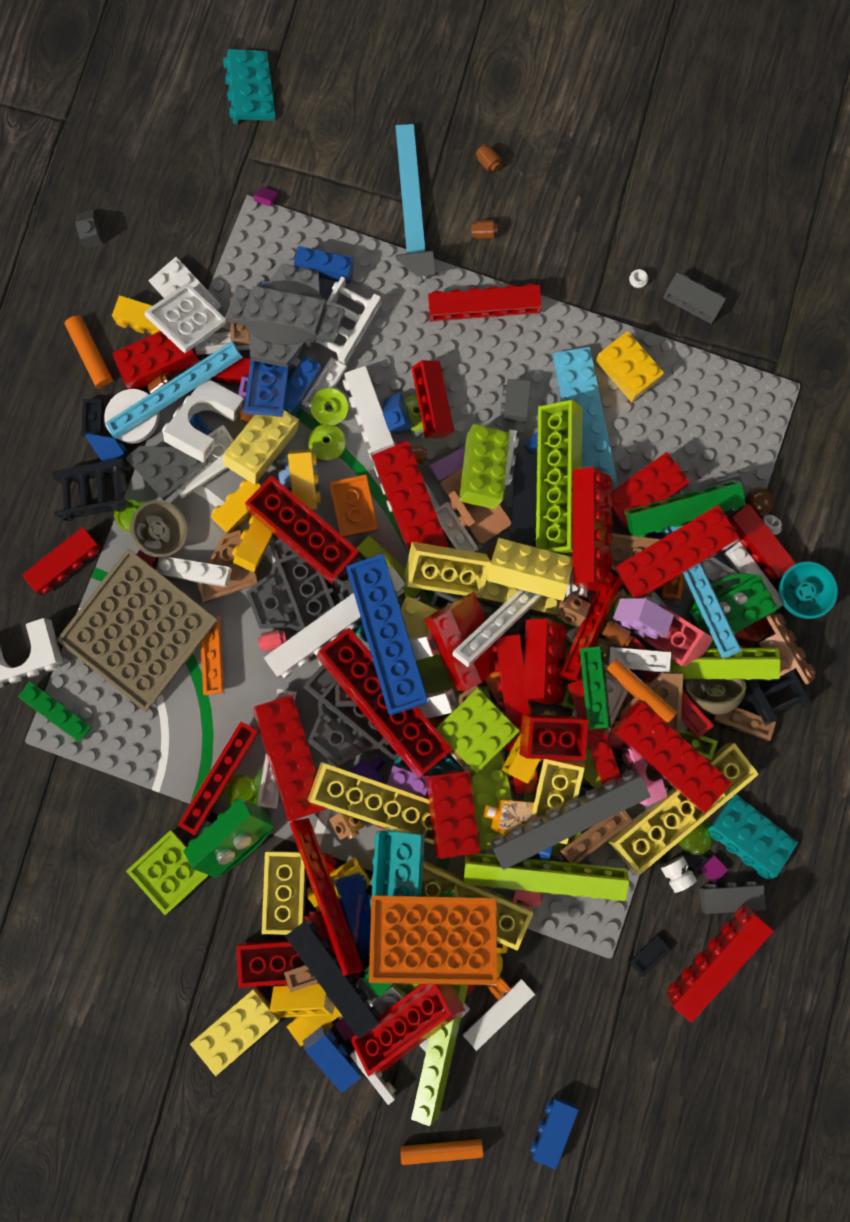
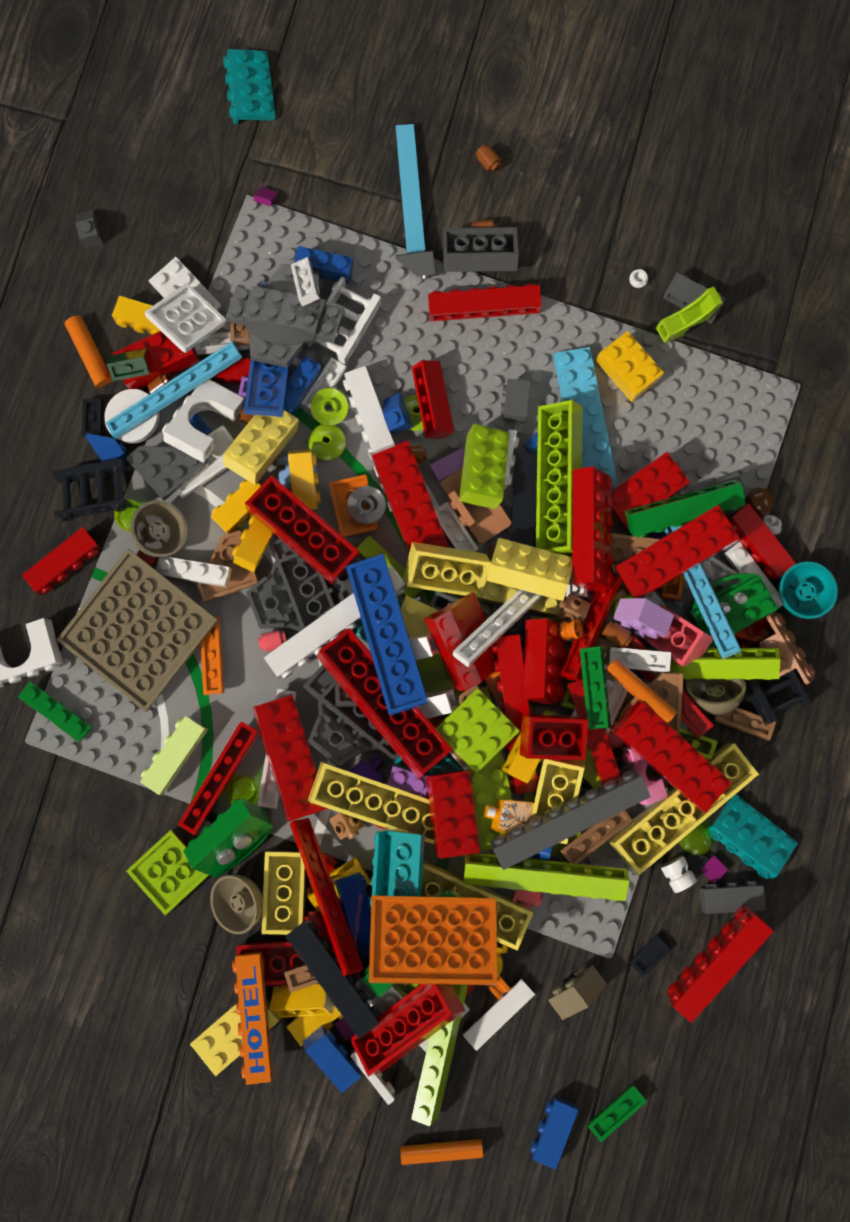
(128, 365): none -> dark green panel
(173, 755): none -> yellowish green brick
(236, 903): none -> dark tan piece
(253, 1018): none -> orange brick
(304, 281): none -> white plate
(362, 496): none -> dark grey dish
(480, 249): none -> dark grey brick
(571, 629): none -> orange wheel
(577, 992): none -> dark tan brick
(616, 1113): none -> green plate
(693, 314): none -> lime arch

